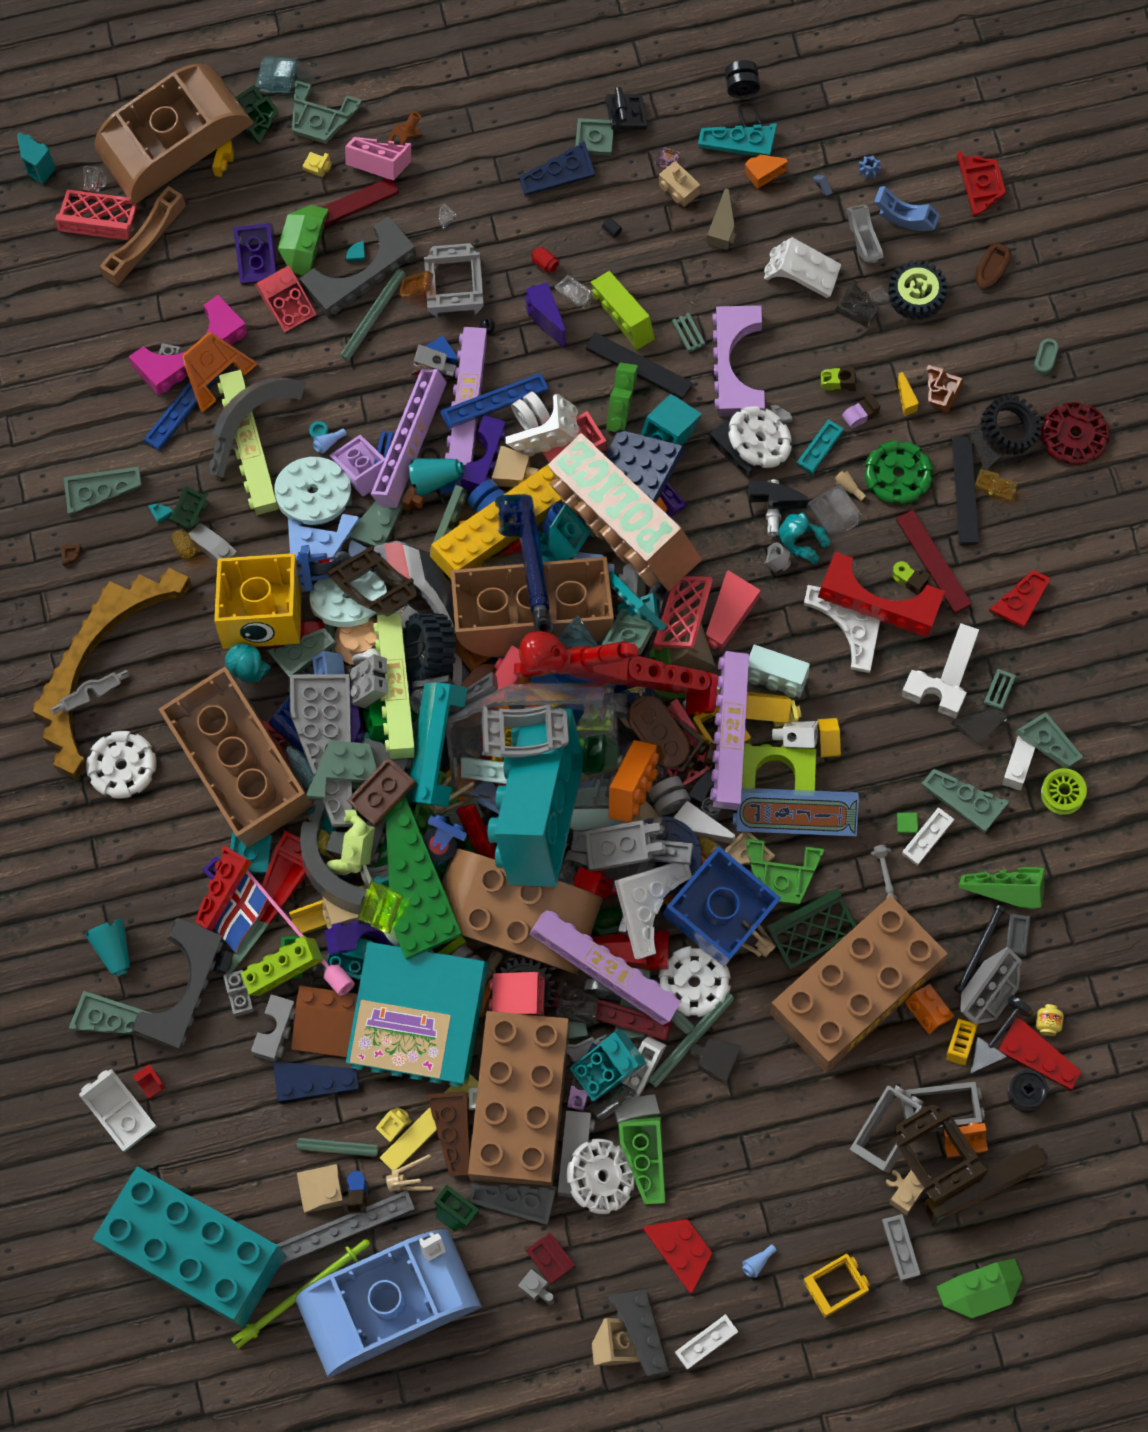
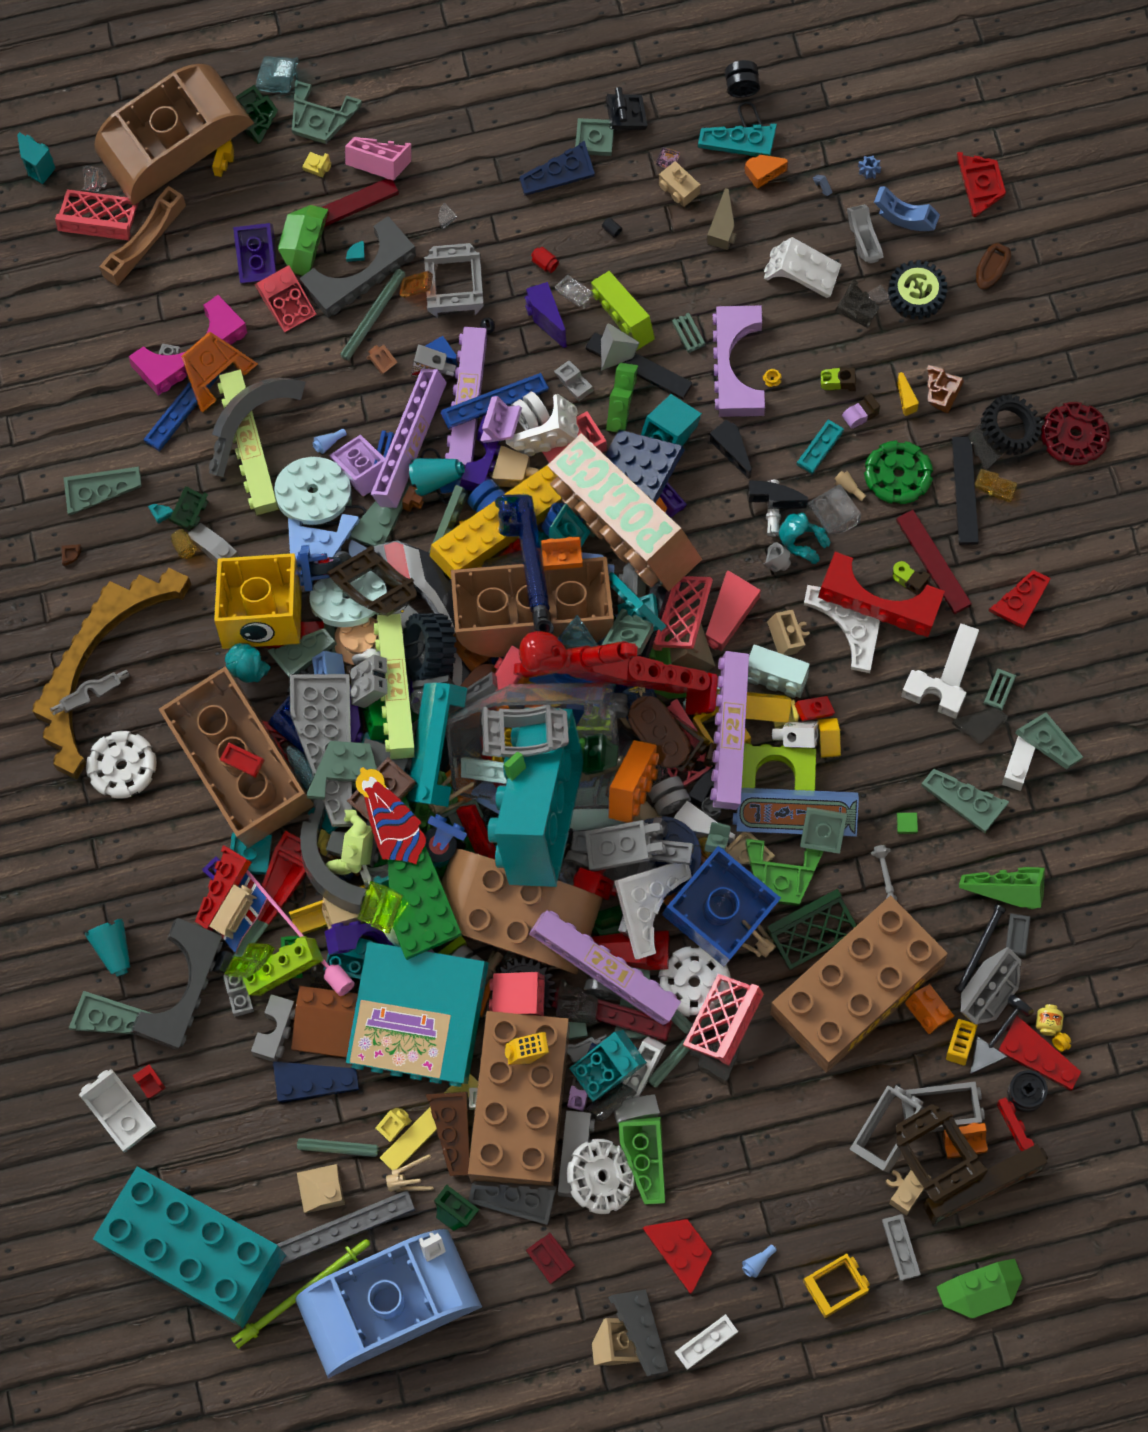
(233, 910): none -> tan window
(242, 760): none -> red tile
(251, 961): none -> clear neon green slope
(317, 429): teal tile -> none
(357, 1196): dark brown leg -> none
(381, 358): none -> nougat bracket
(391, 821): none -> red sticker
(406, 130): dark orange bracket -> none
(500, 421): none -> lavender bracket
(514, 765): none -> bright green tile
(526, 1049): none -> yellow slope
(535, 1287): light grey brick -> none
(561, 553): none -> orange bracket
(573, 381): none -> light grey slope
(616, 347): none -> light grey slope
(717, 837): none -> sand green bracket
(739, 1023): none -> coral fence
(766, 430): white plate -> none
(769, 374): none -> yellow plate
(783, 414): light grey tile -> none
(787, 632): none -> tan brick
(814, 708): none -> red plate
(823, 830): none -> sand green tile
(927, 836): white plate -> none
(1015, 1126): none -> red plate
(1046, 356): sand green tile -> none
(1061, 1041): none -> yellow plate
(1070, 775): lime wheel -> none

